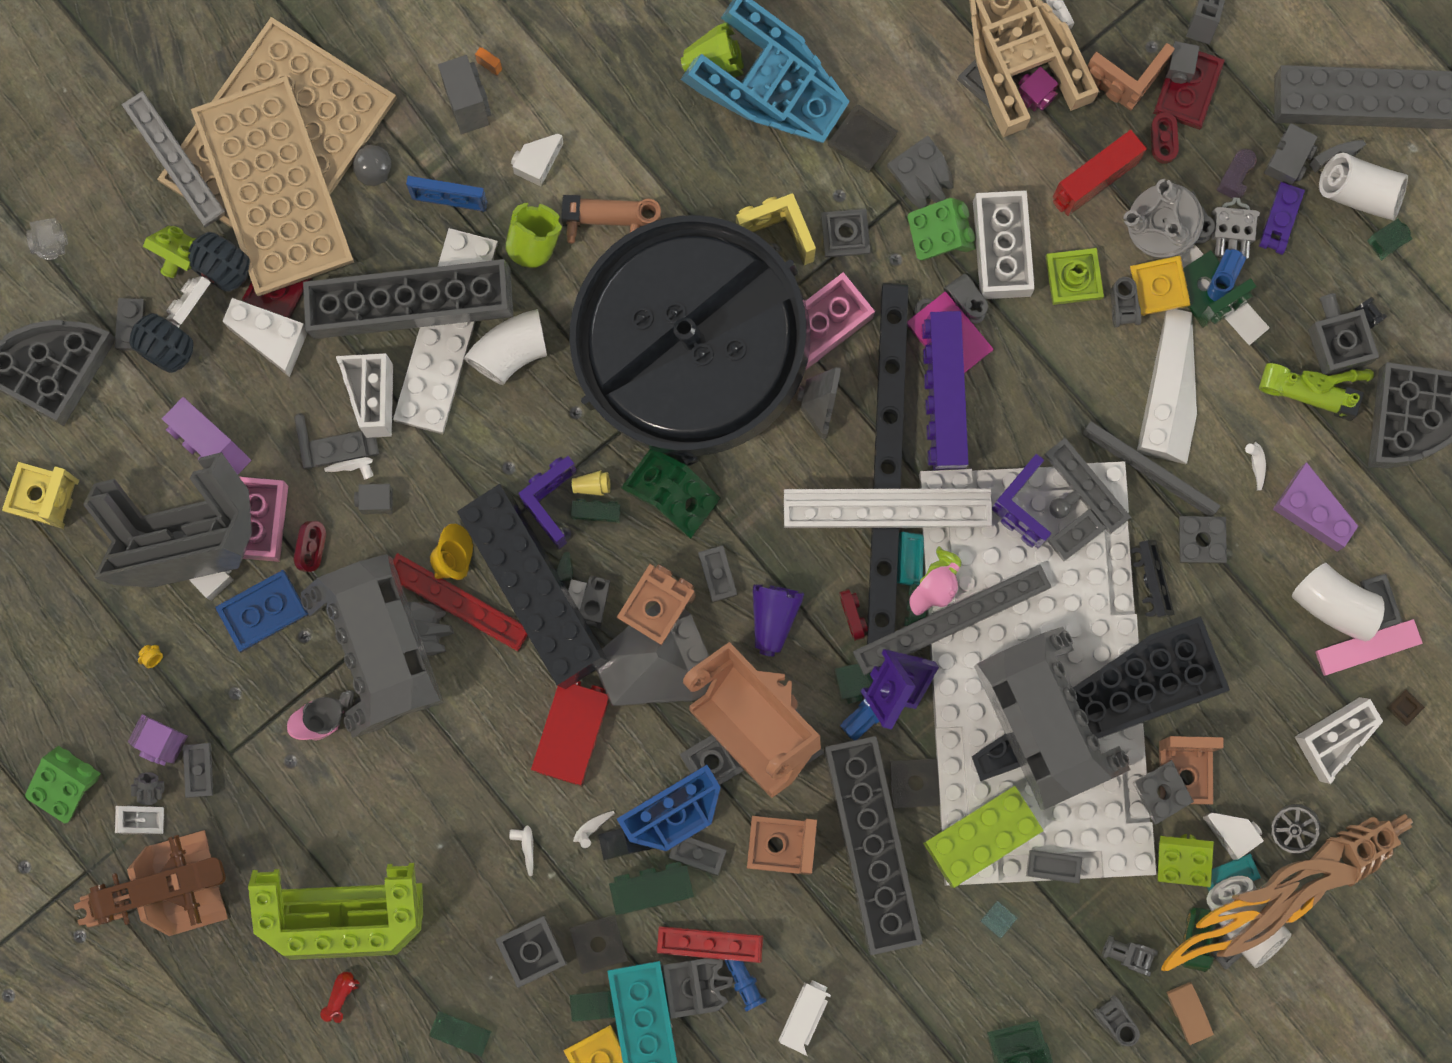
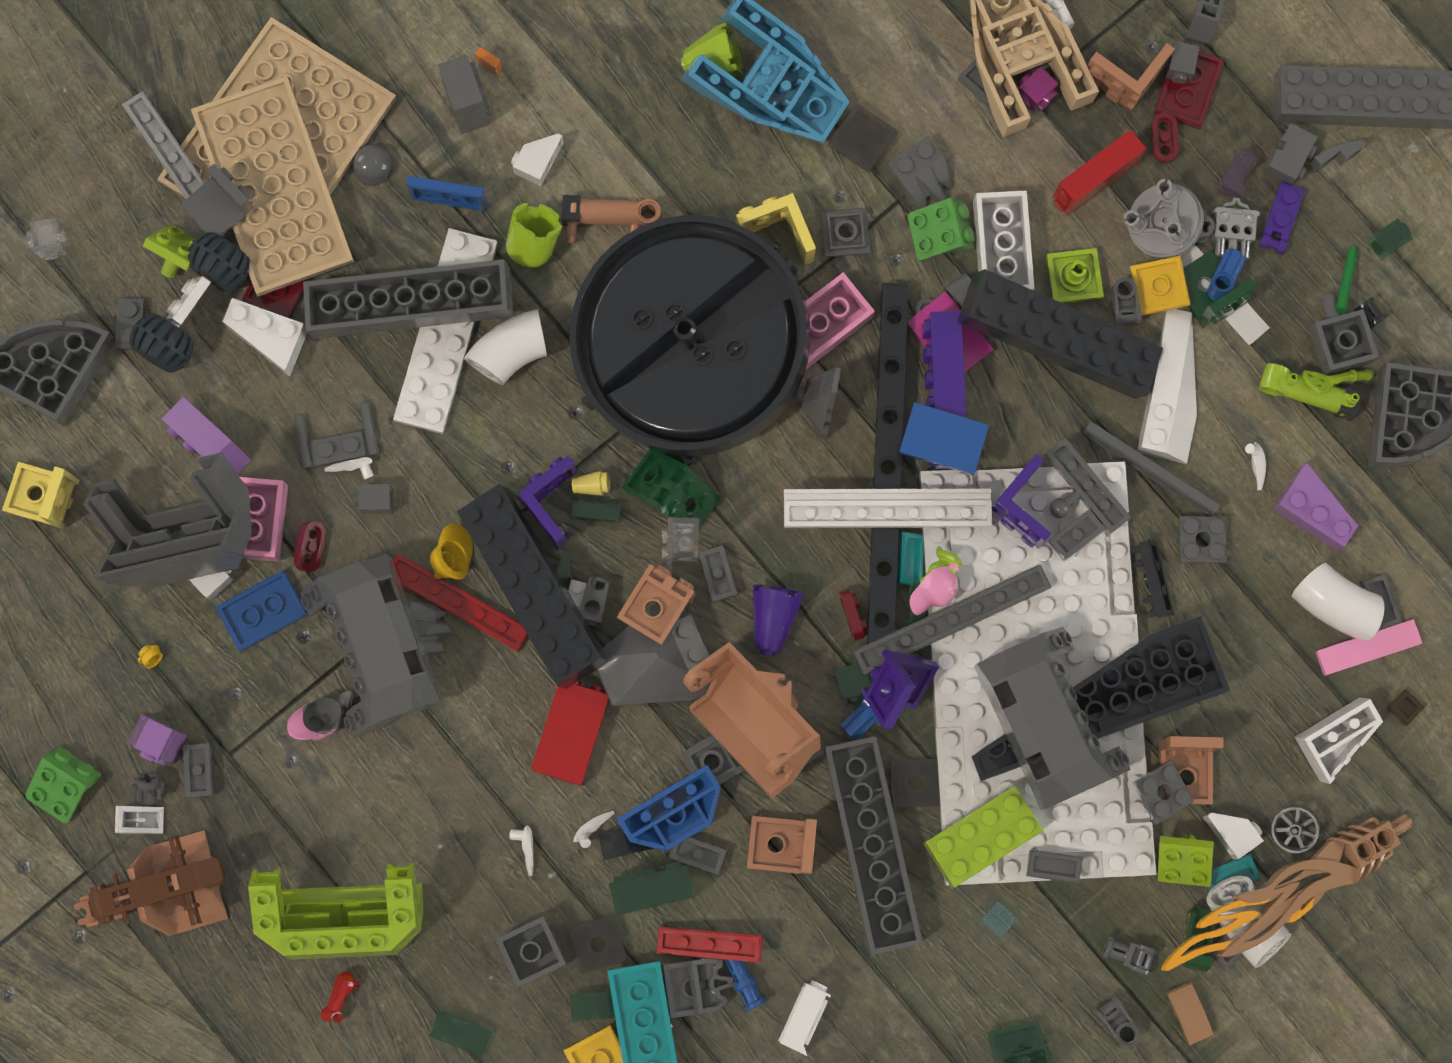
(218, 202): none -> dark grey bracket
(370, 391): white wedge -> none
(681, 540): none -> clear bracket
(943, 438): none -> blue tile
(1060, 334): none -> black brick
(1346, 280): none -> green bar
(1363, 186): white brick -> none

